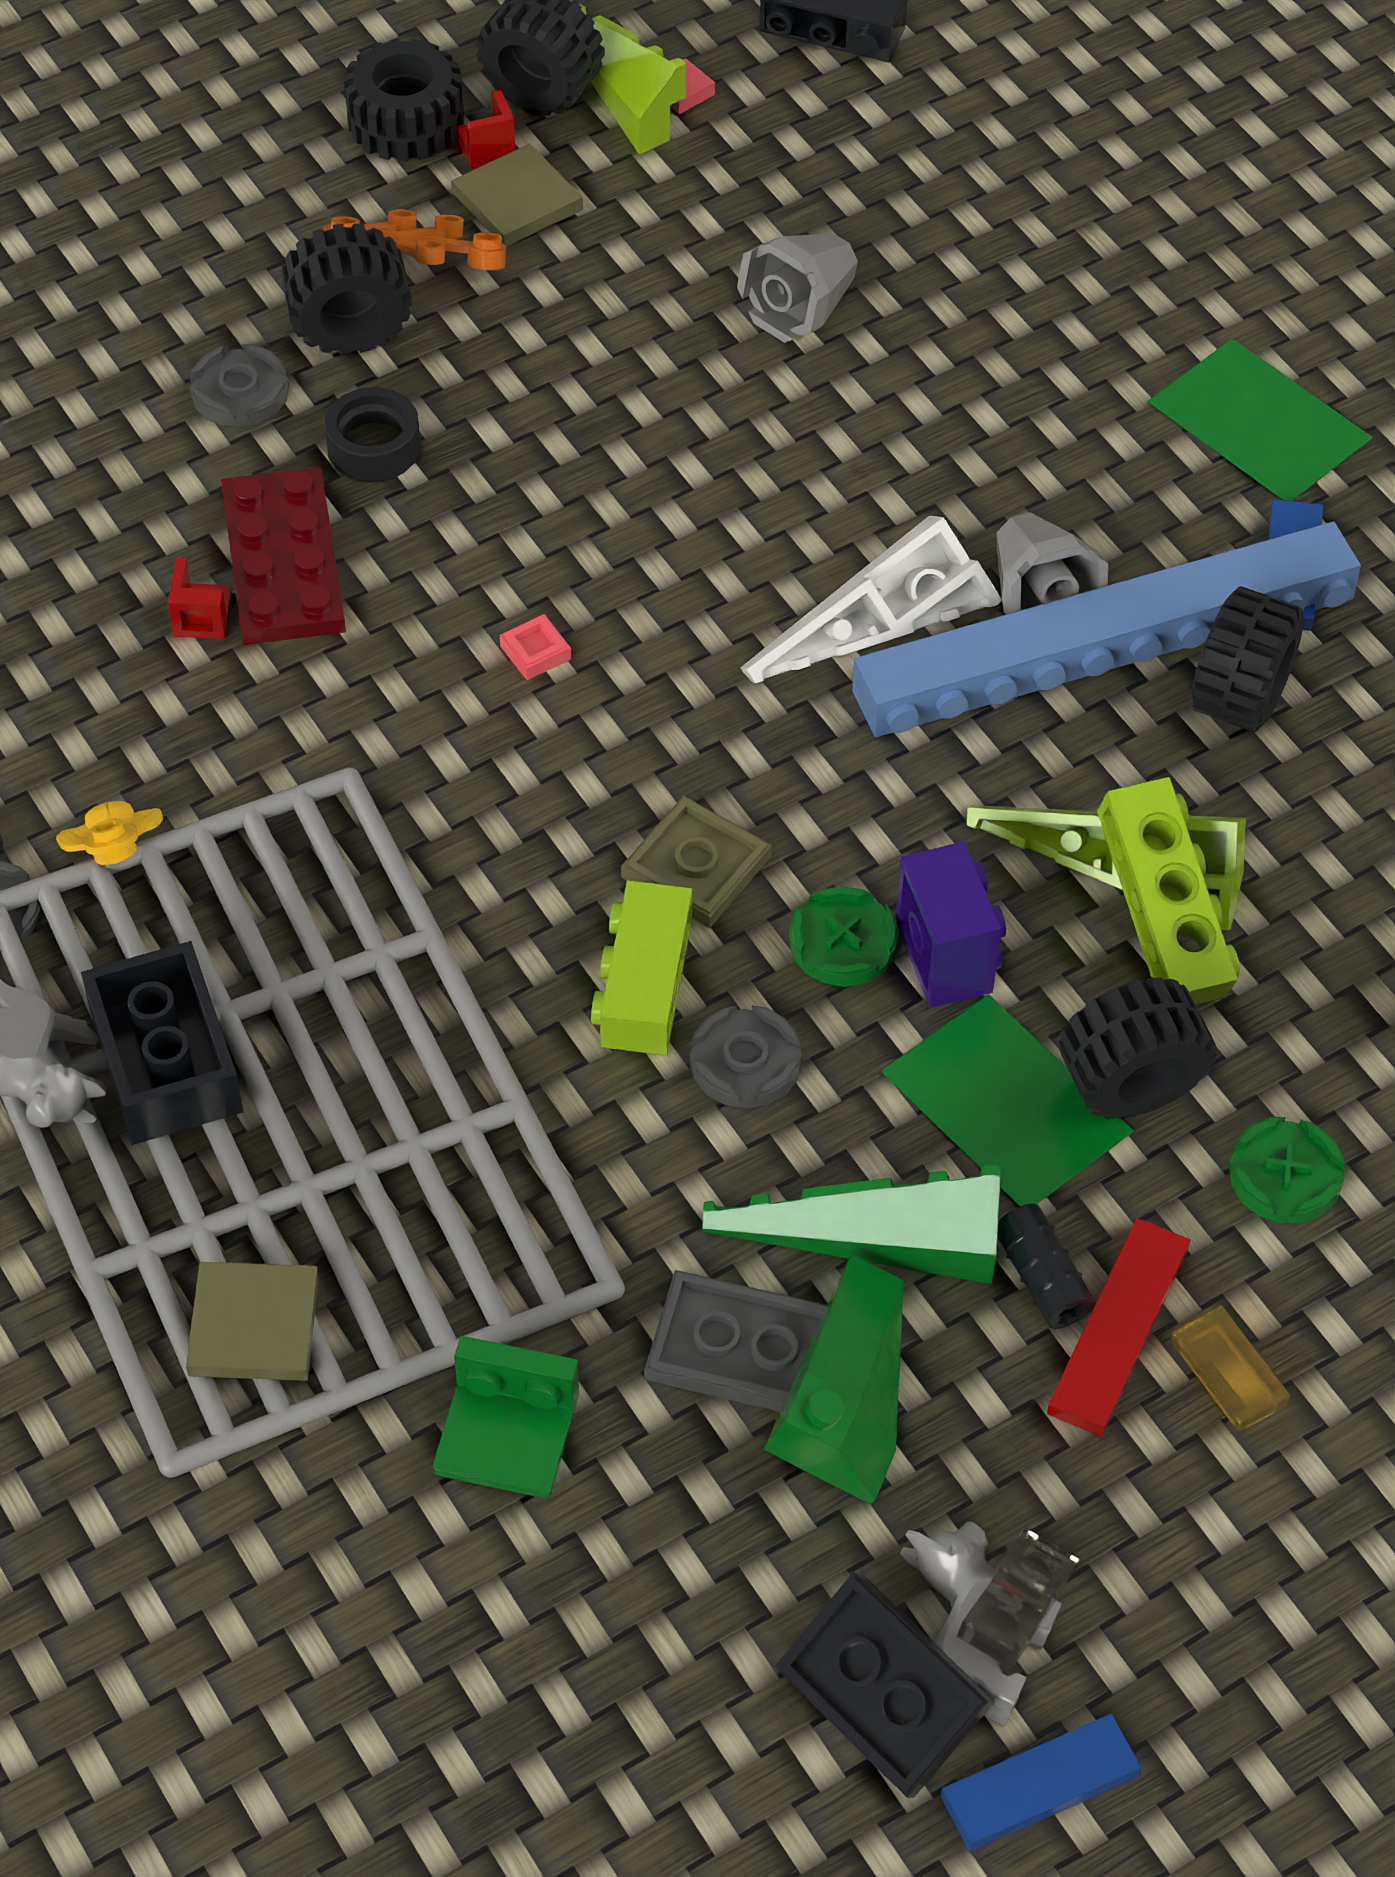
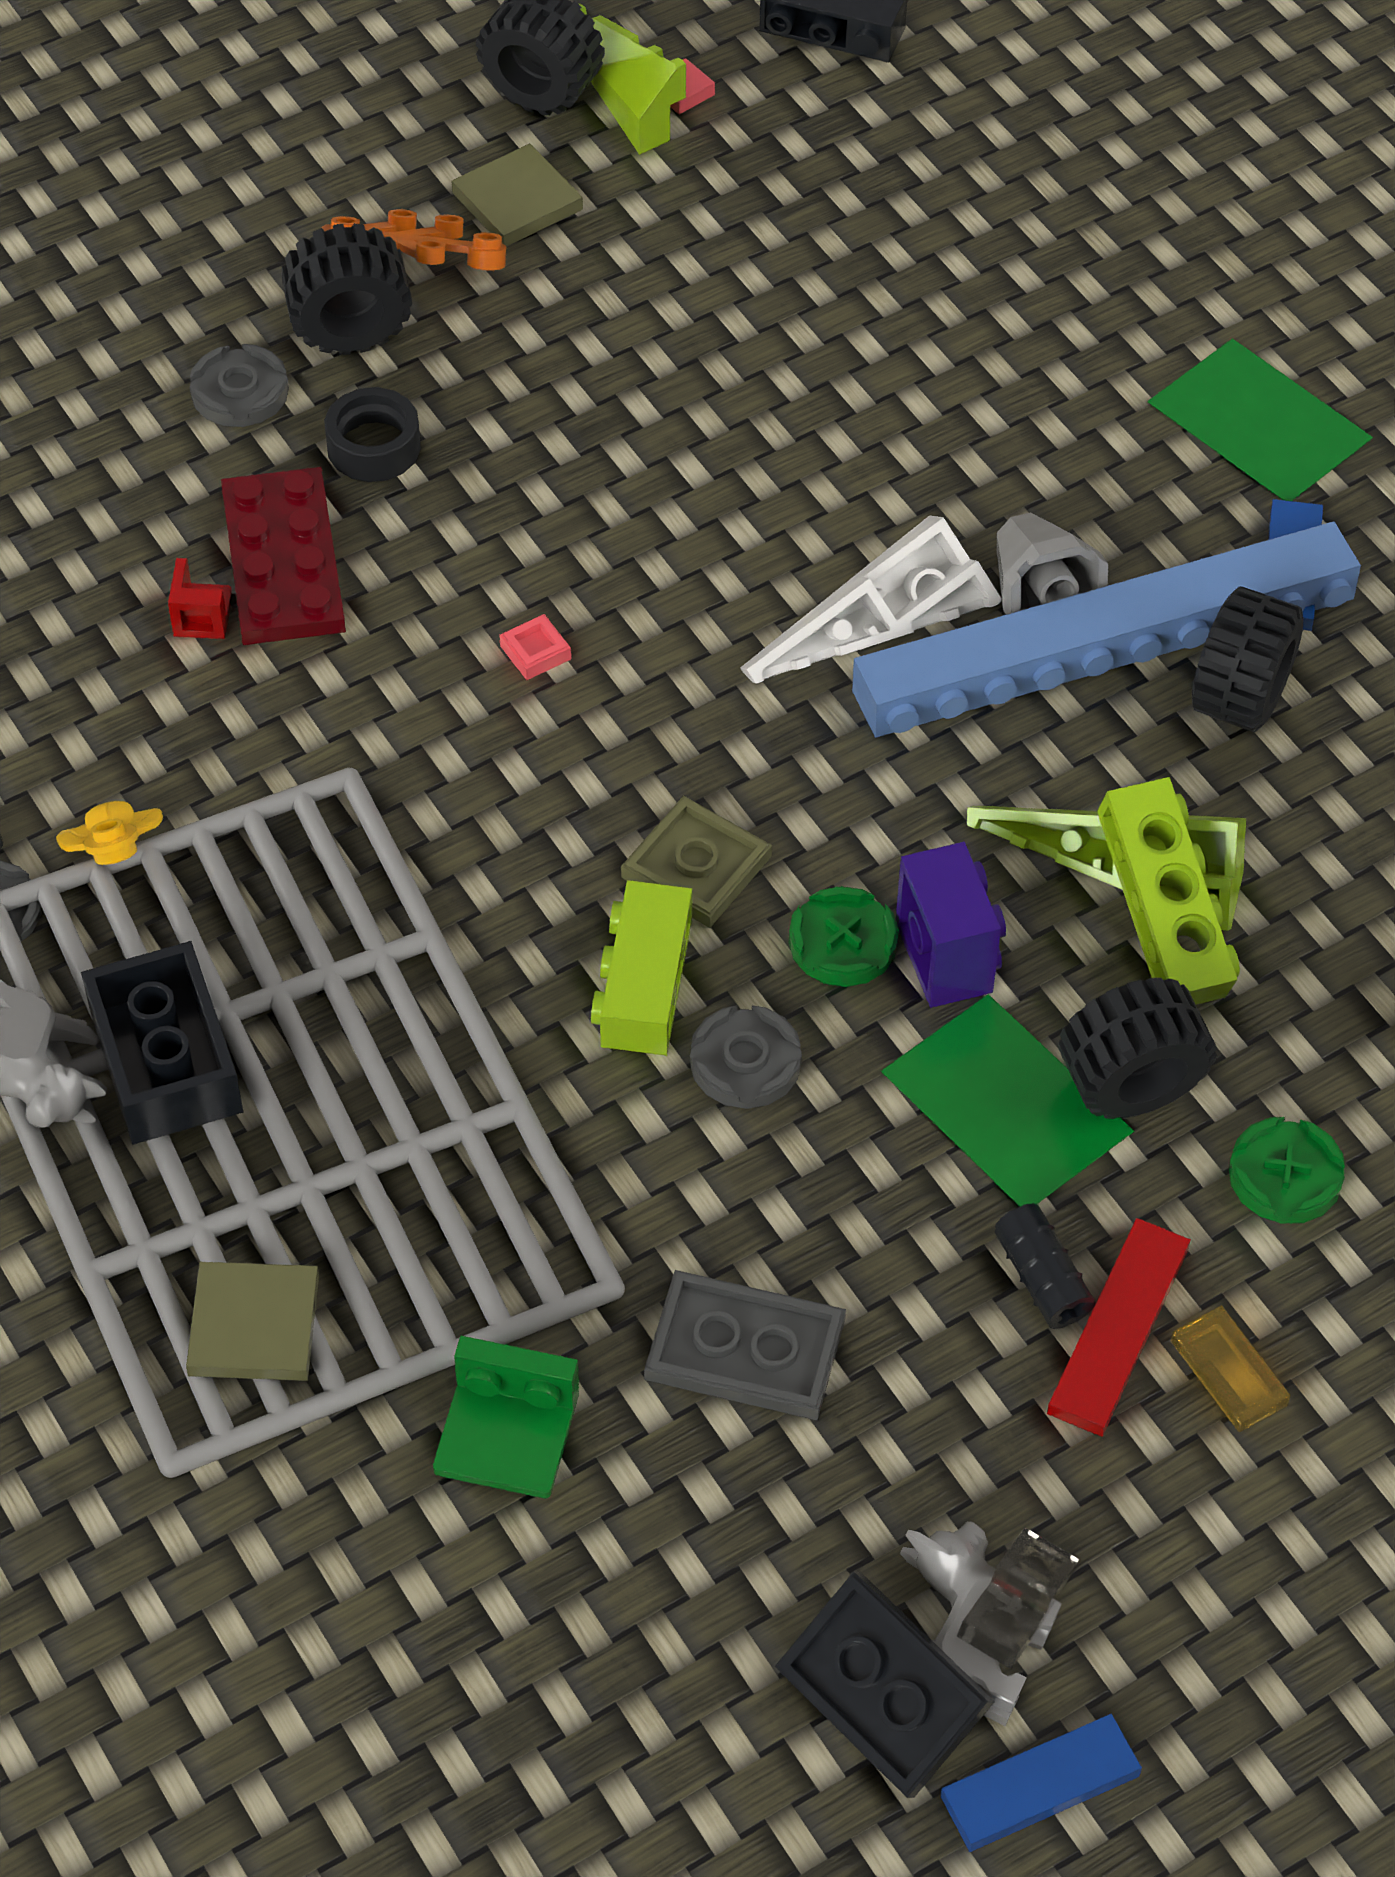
(404, 99): black tyre -> none
(488, 137): red panel -> none
(796, 282): light grey cone -> none
(847, 1390): green wedge -> none
(919, 1227): wedge -> none

